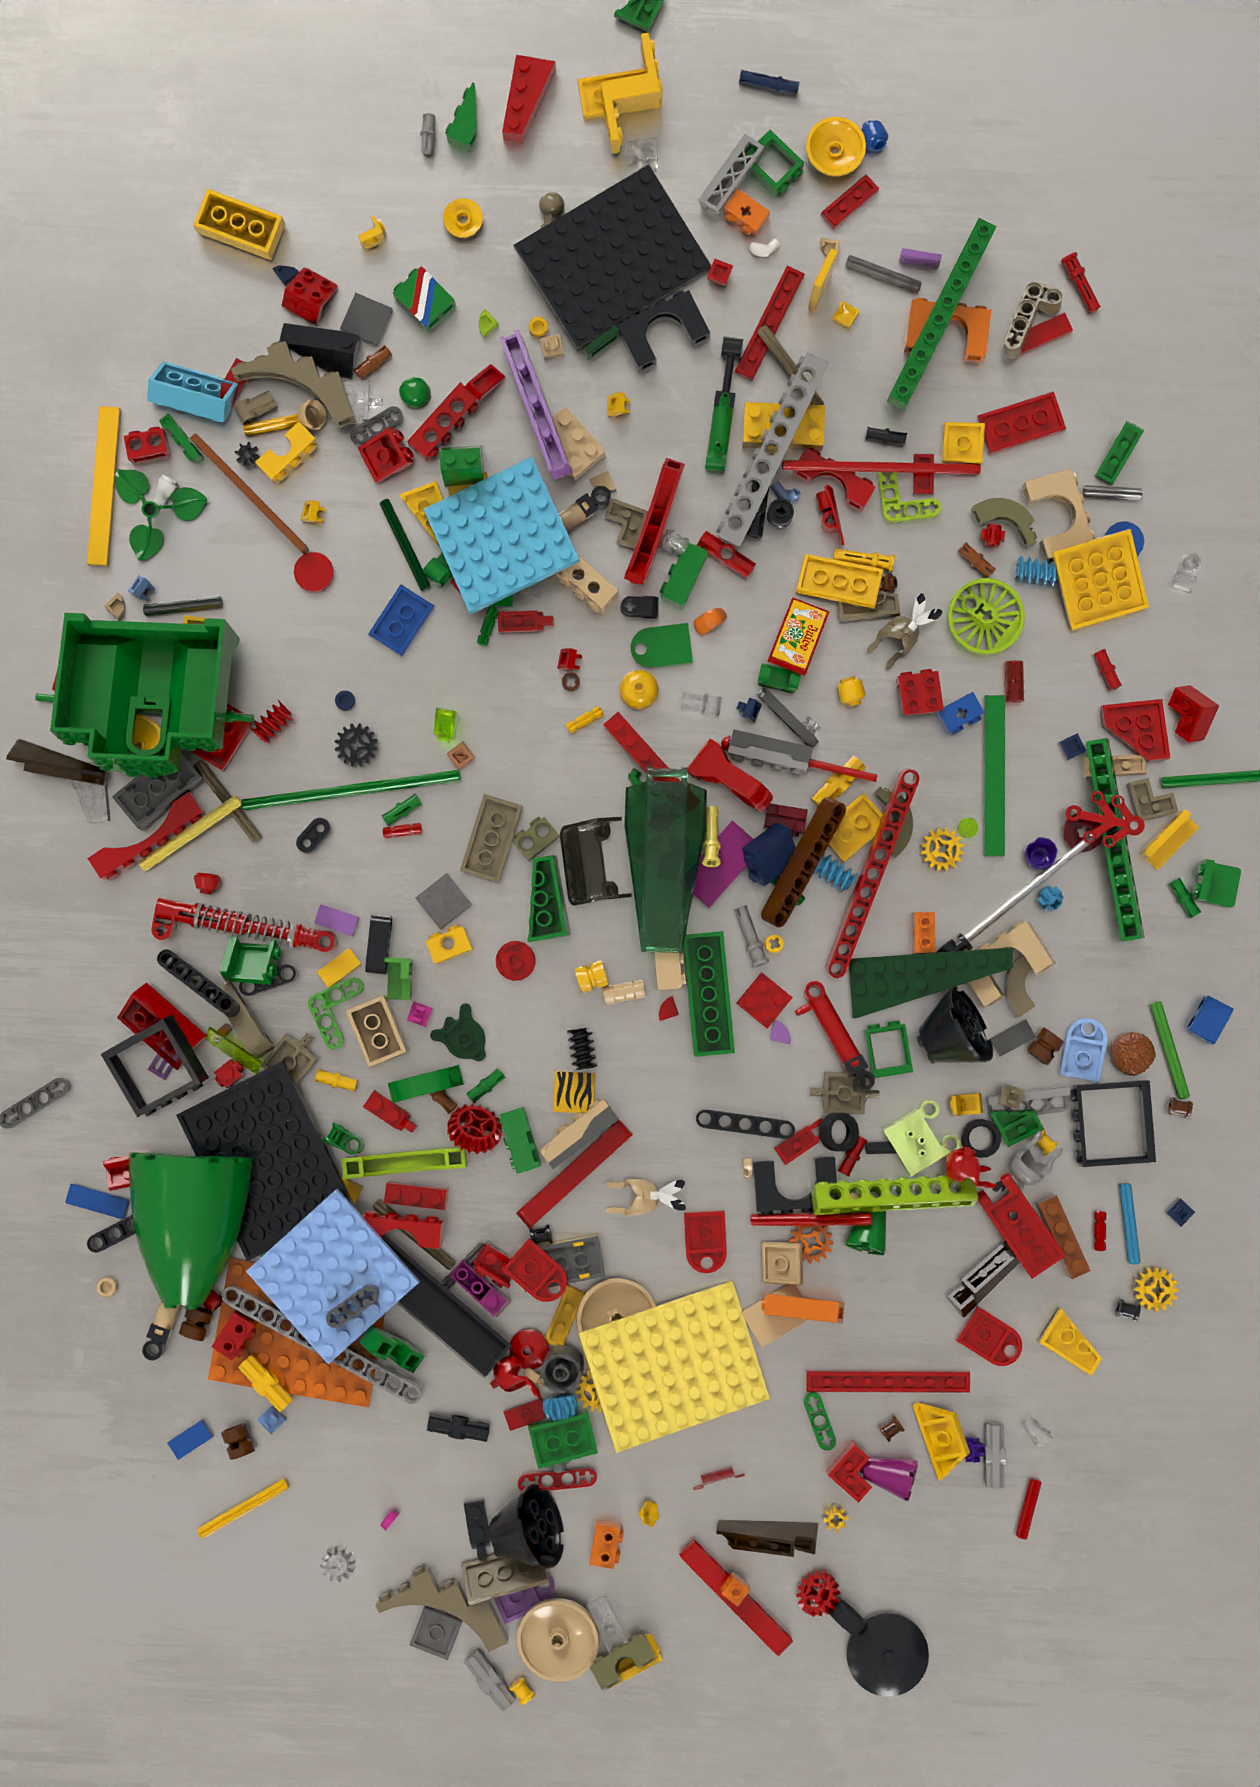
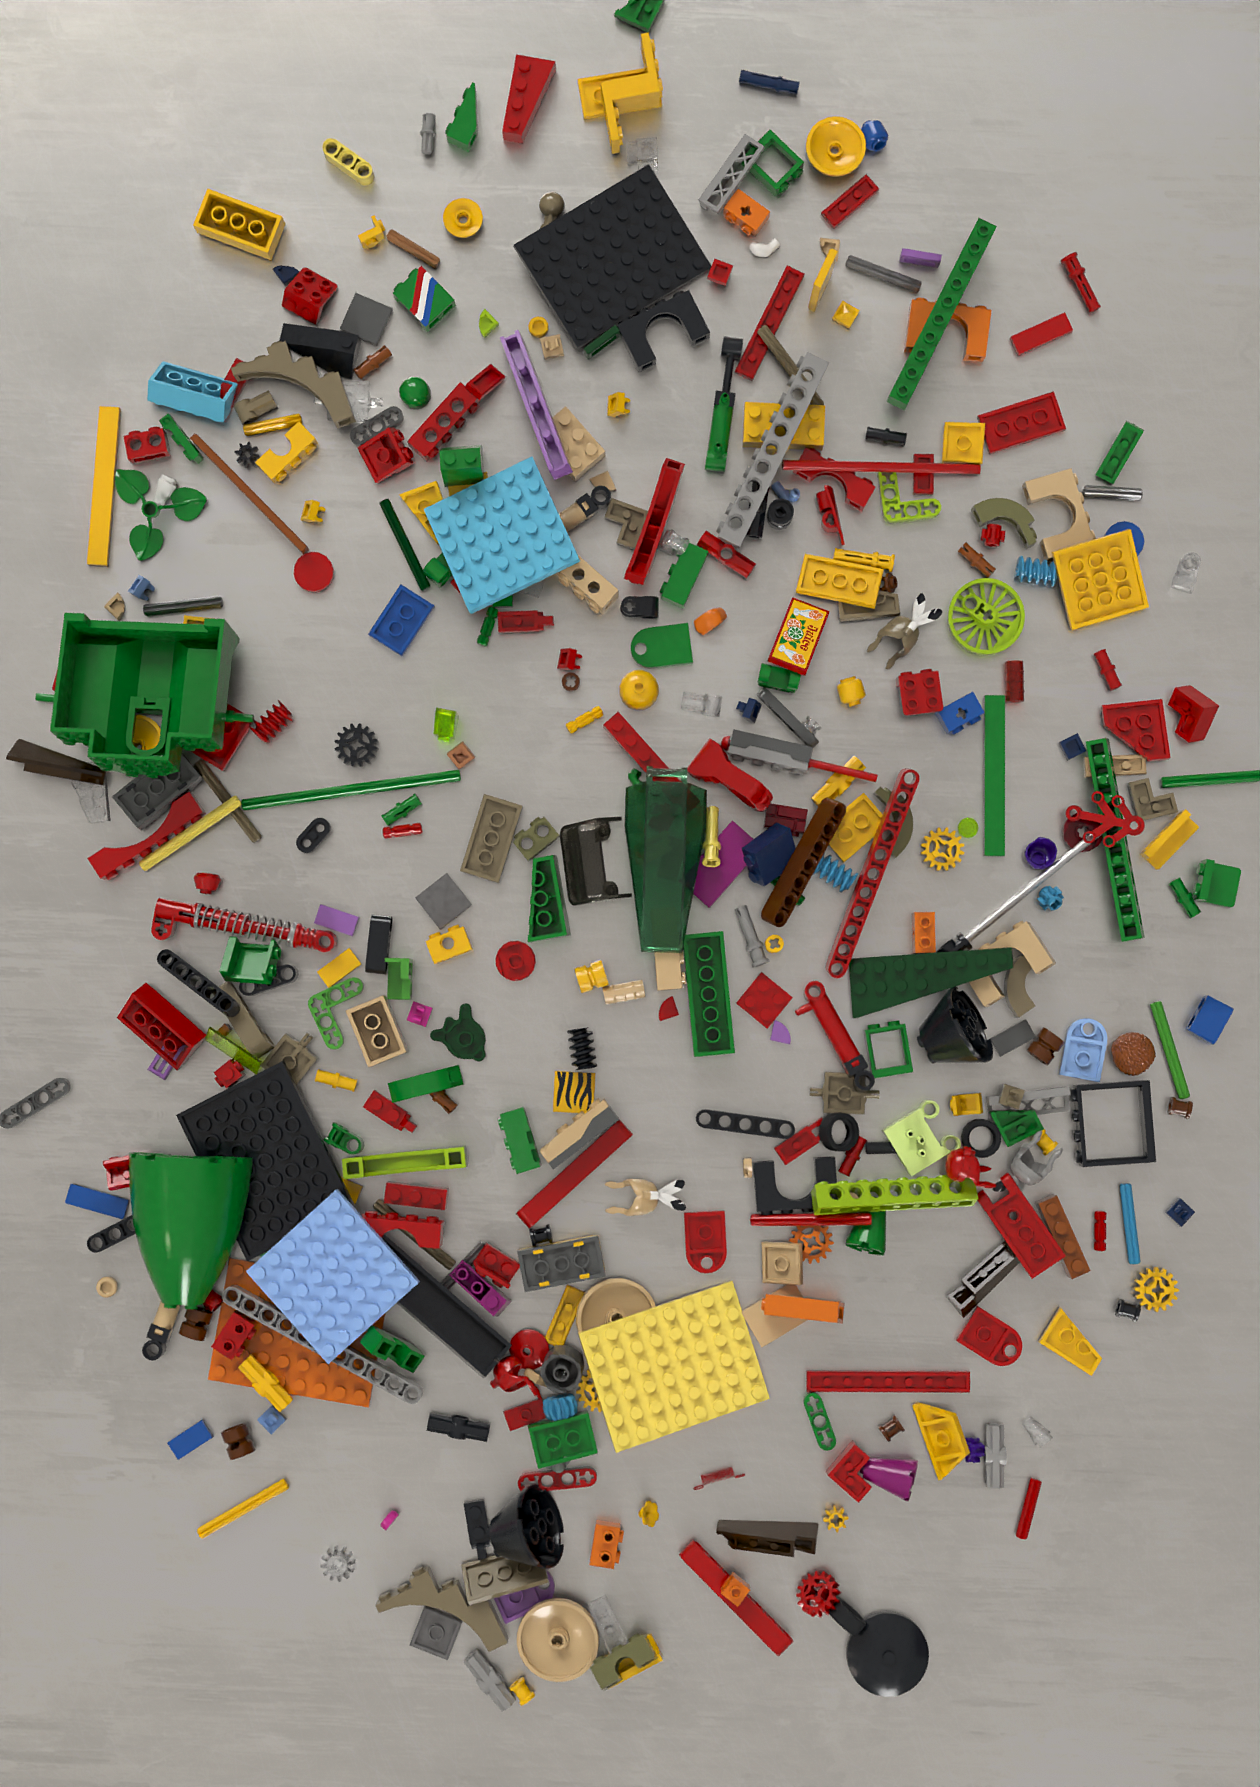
(182, 1049): black window -> none
(312, 414): tan hair -> none
(343, 1319): dark grey beam -> none
(344, 153): none -> light yellow beam
(345, 700): dark blue tile -> none
(413, 248): none -> medium nougat axle
(477, 1123): red gear -> none
(485, 1085): green pin -> none
(535, 1271): red tile -> none
(1025, 320): dark tan beam -> none

